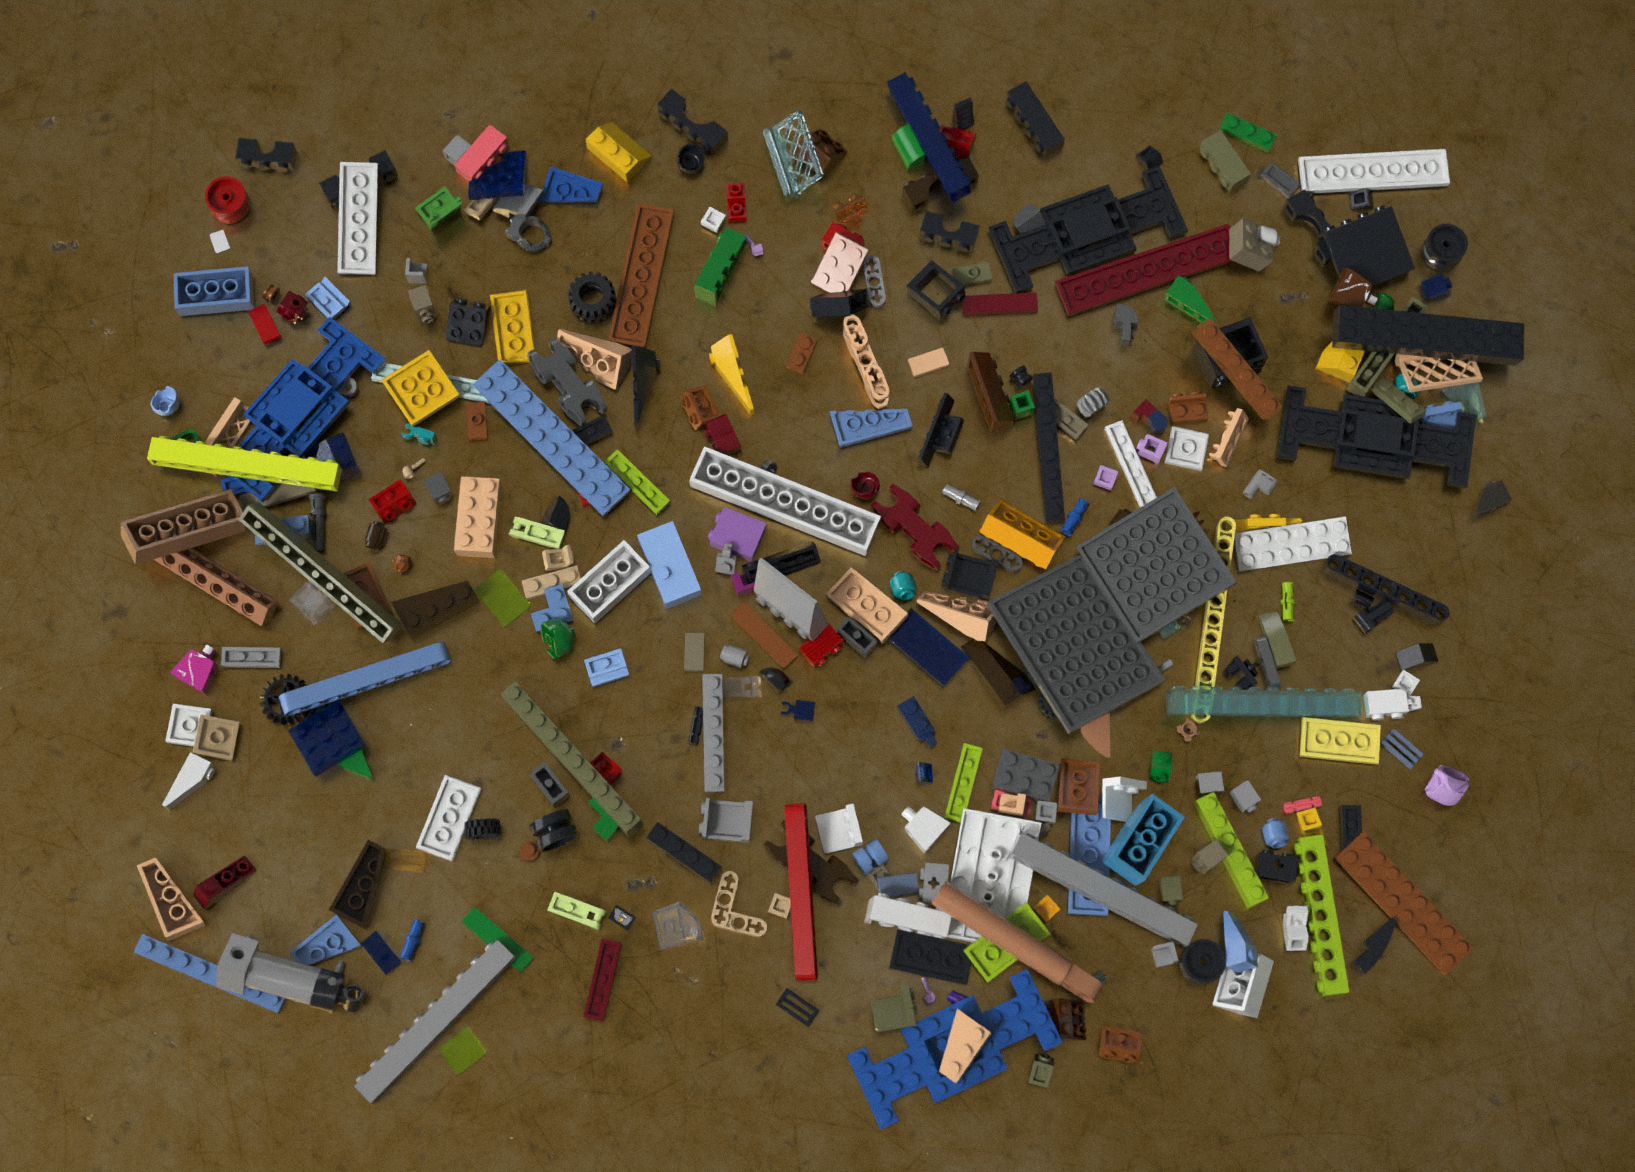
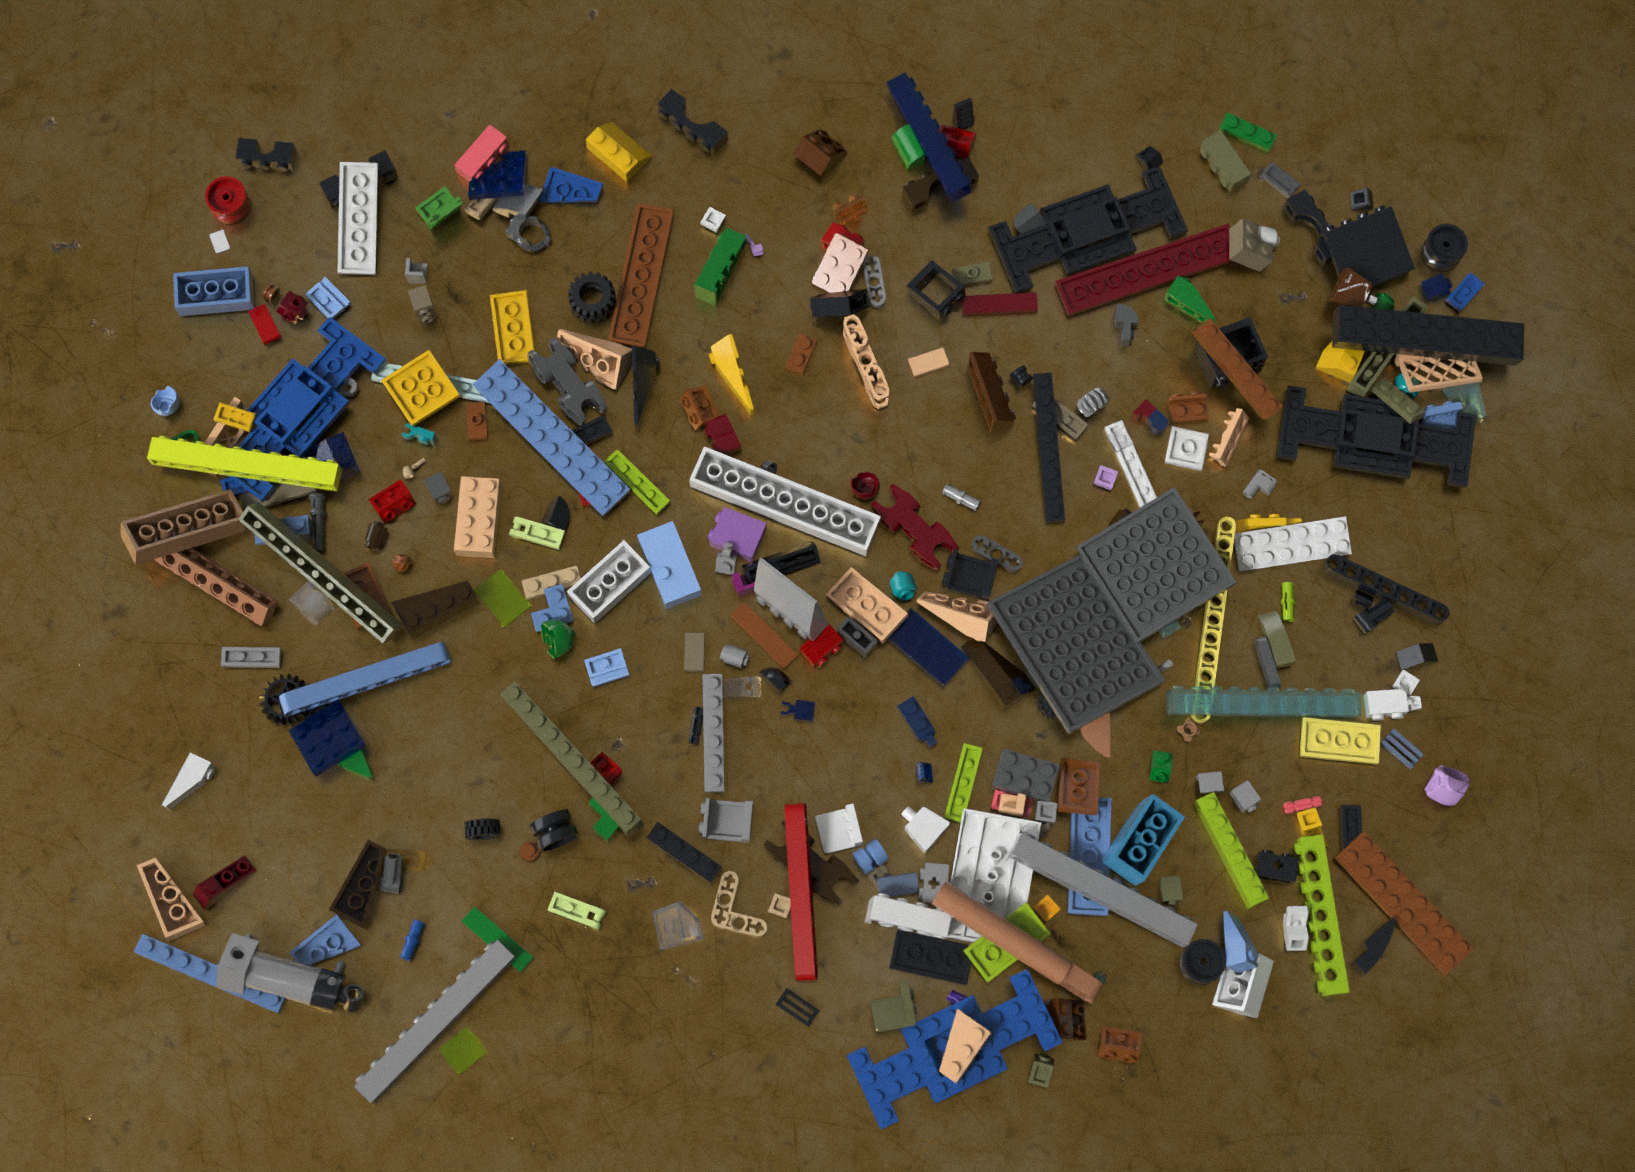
(184, 724): white plate -> none
(197, 669): dark pink torso -> none
(215, 737): tan plate -> none
(235, 417): none -> yellow plate
(380, 952): clear blue slope -> none
(391, 878): none -> dark grey piece
(447, 817): white tile -> none
(455, 149): light grey panel -> none
(467, 321): black bracket -> none
(549, 784): dark grey brick -> none
(558, 558): tan bracket -> none
(602, 980): dark red plate -> none
(621, 917): black sticker -> none
(690, 158): black hair -> none
(736, 202): red slope -> none
(783, 160): clear light blue fence -> none
(860, 426): medium blue wing -> none
(929, 998): lavender hand -> none
(942, 432): black bracket -> none
(963, 238): black arch -> none
(1022, 404): green brick -> none
(1022, 534): light orange slope -> none
(1035, 119): black brick -> none
(1075, 517): blue pin -> none
(1118, 796): white bracket -> none
(1119, 440): none -> clear tile
(1151, 442): lavender brick -> none
(1164, 954): light grey panel -> none
(1209, 857): dark tan brick -> none
(1237, 666): black hips -> none
(1276, 833): medium blue head -> none
(1374, 171): white plate -> none
(1465, 292): none -> blue plate
(1491, 498): clear smoke slope -> none

